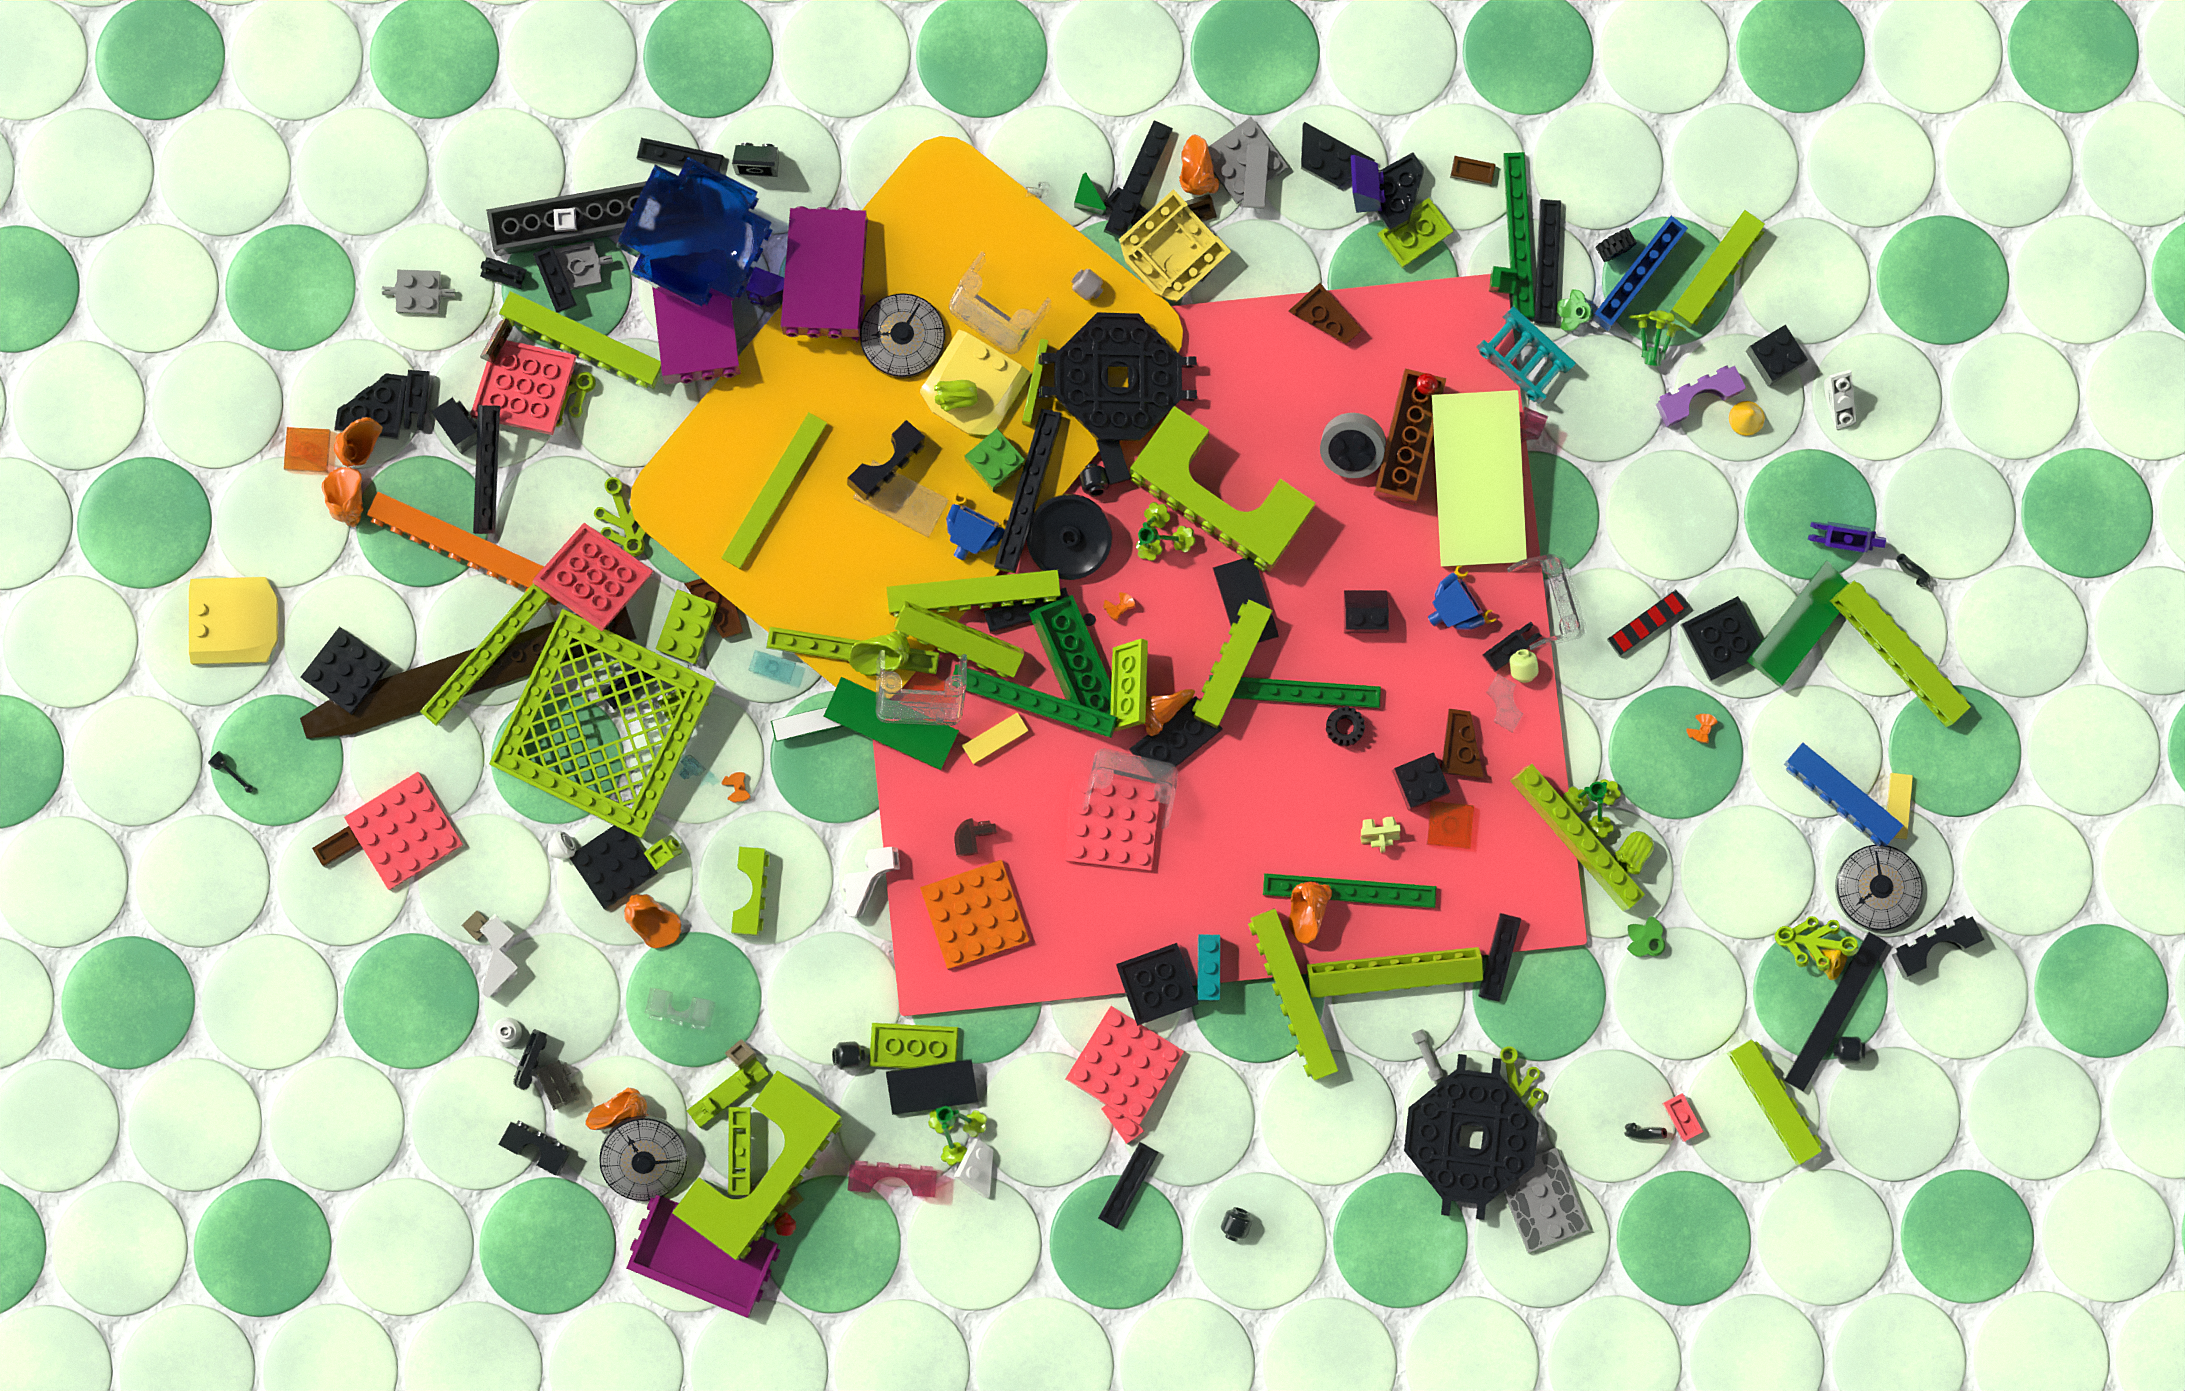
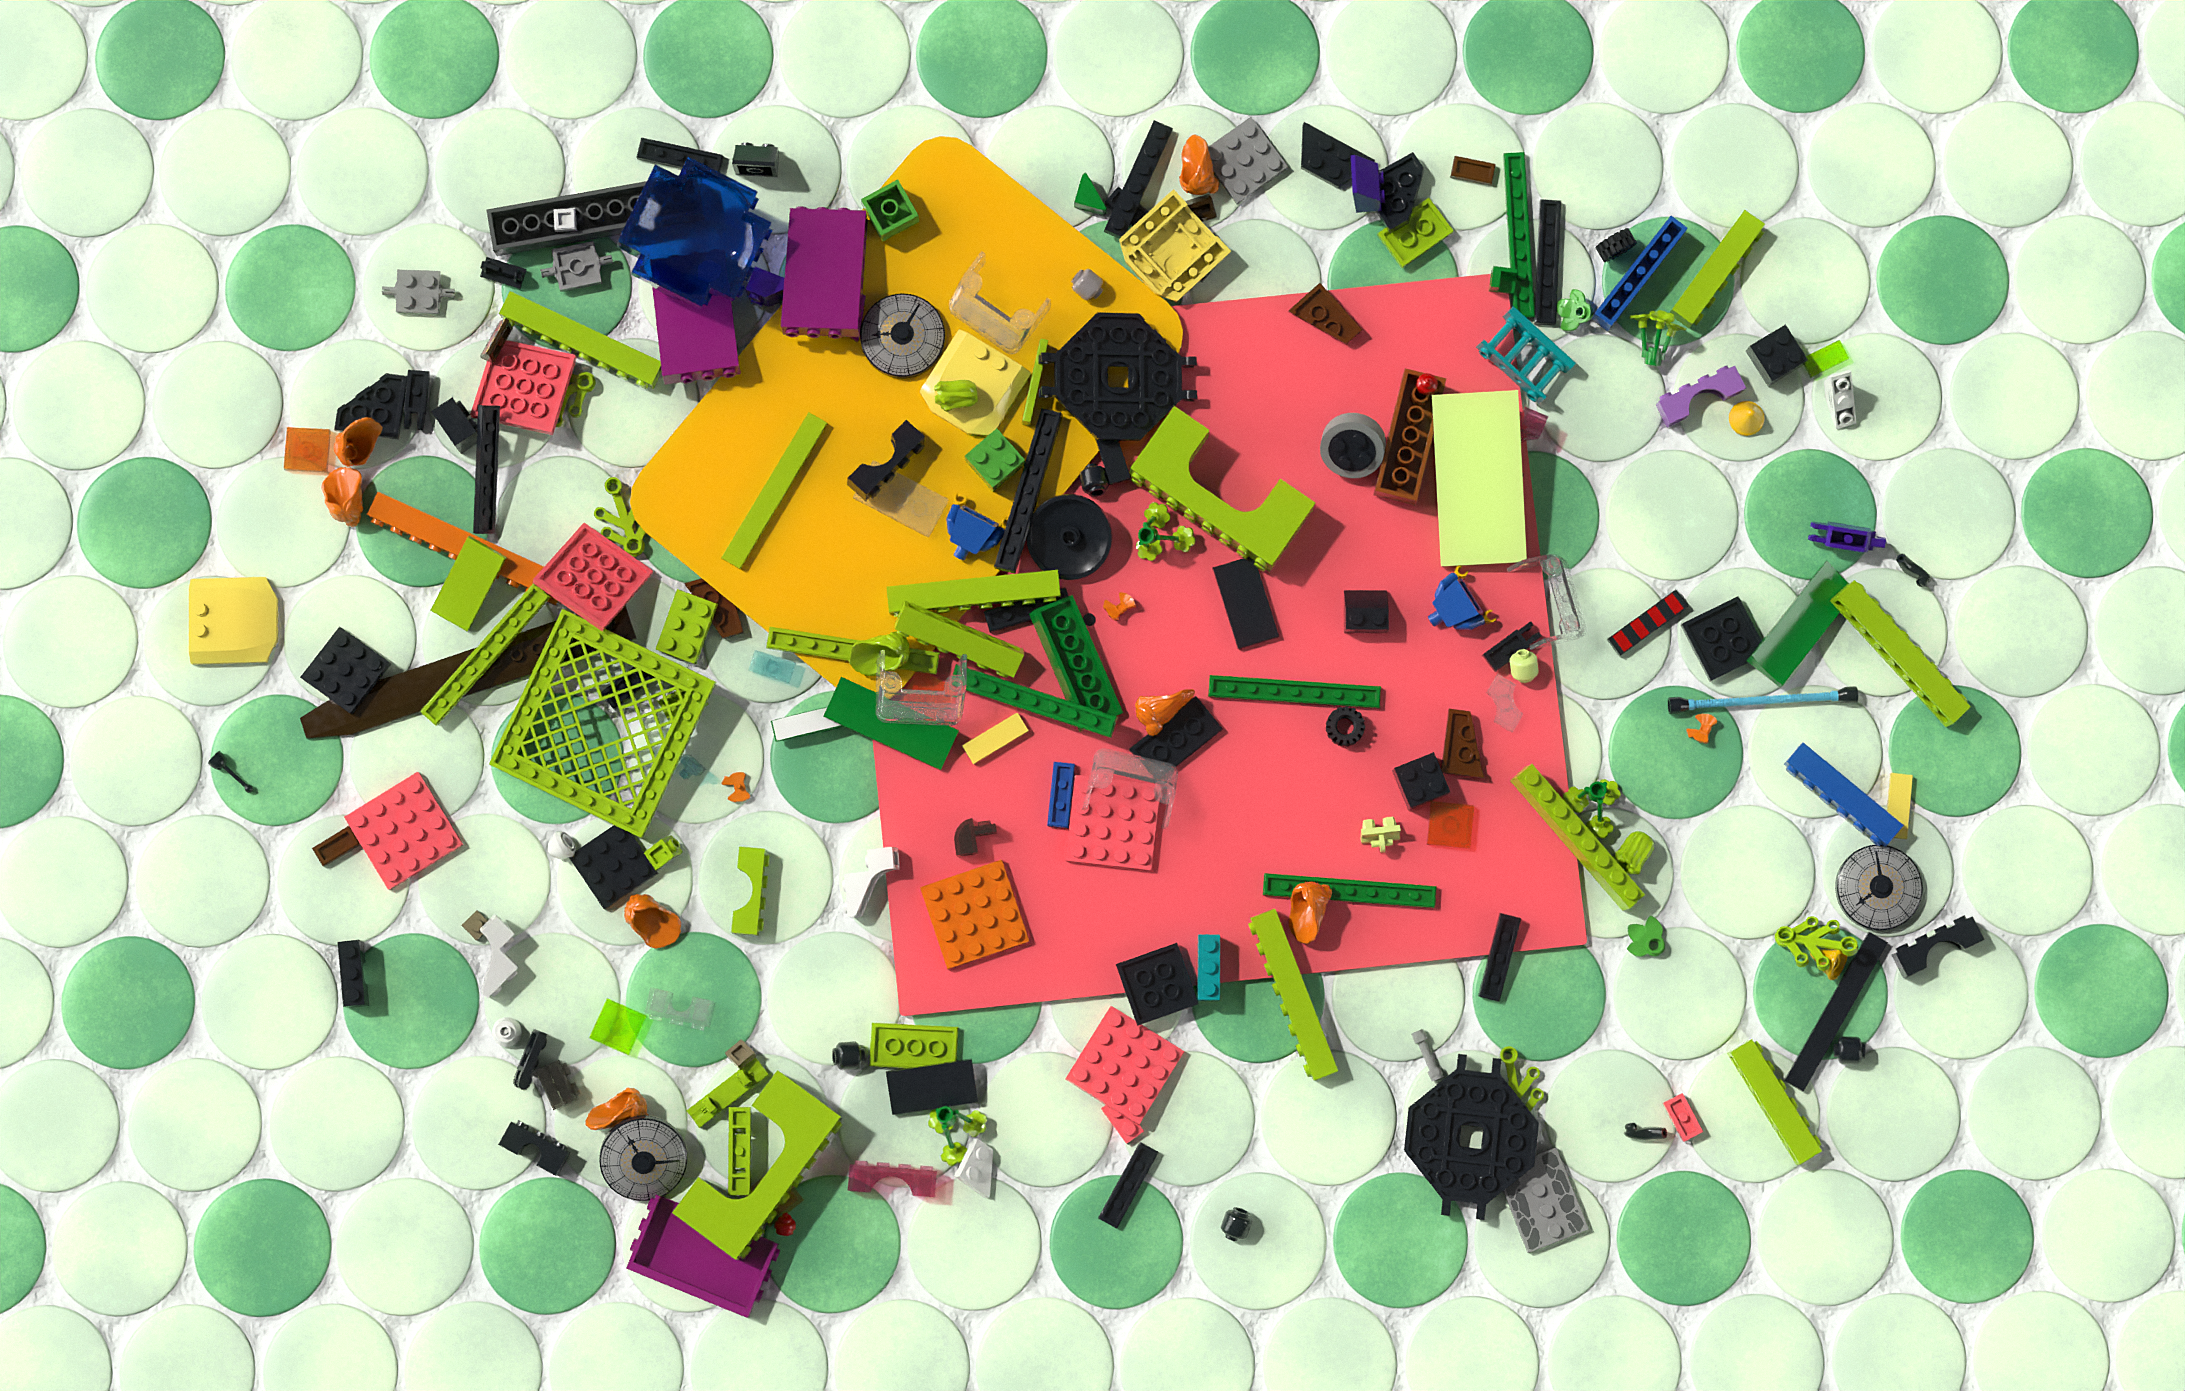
(351, 973): none -> black arch
(468, 583): none -> lime tile
(554, 279): black tile -> none
(618, 1026): none -> clear neon green tile
(890, 210): none -> bright green brick
(1040, 192): clear arm -> none
(1061, 795): none -> blue tile
(1129, 683): lime plate -> none
(1232, 664): lime brick -> none
(1255, 176): light grey tile -> none
(1394, 972): lime brick -> none
(1825, 358): none -> clear neon green tile
(1846, 695): none -> medium azure hose

